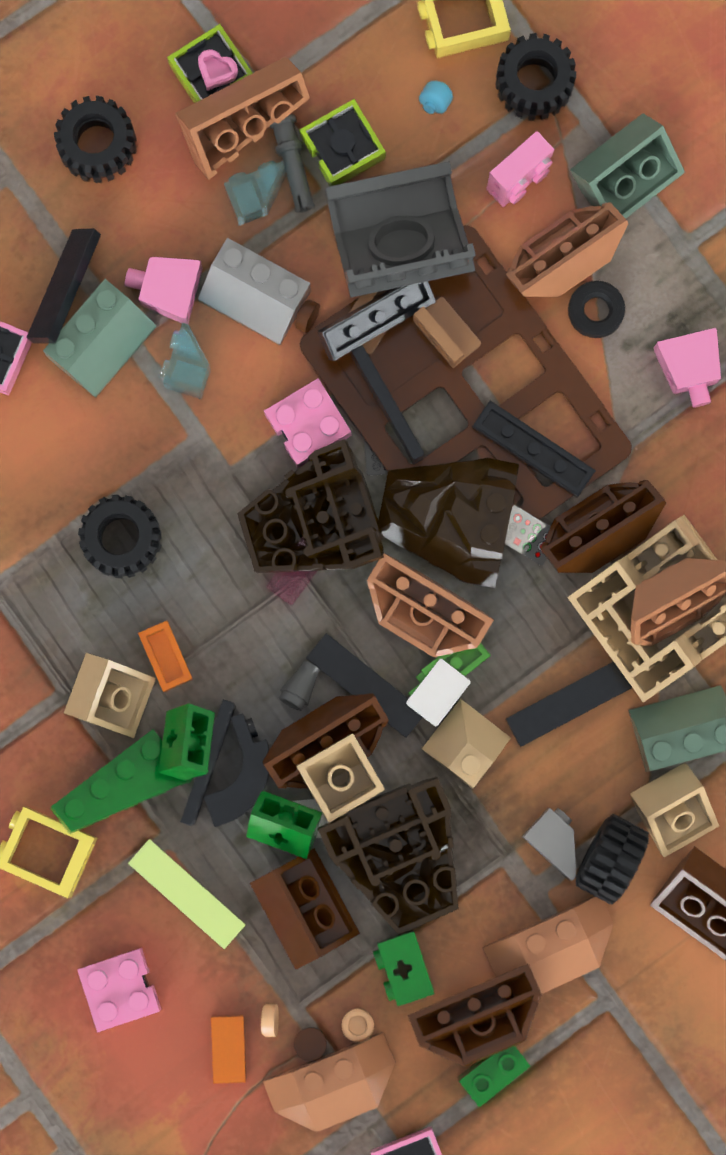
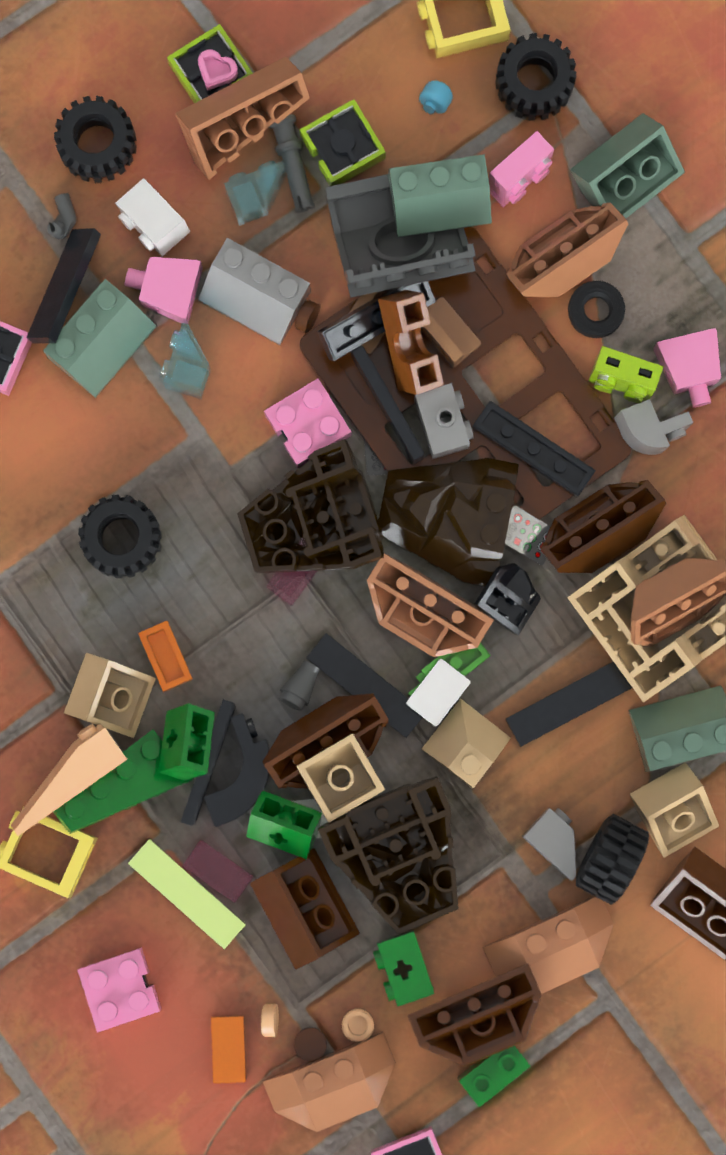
(65, 220): none -> dark grey arm
(81, 765): none -> light nougat wedge
(152, 217): none -> white brick
(217, 871): none -> clear pink tile
(413, 364): none -> dark orange arch
(440, 195): none -> sand green slope
(443, 420): none -> light grey brick
(509, 597): none -> black slope
(626, 374): none -> lime piece
(644, 430): none -> light grey brick

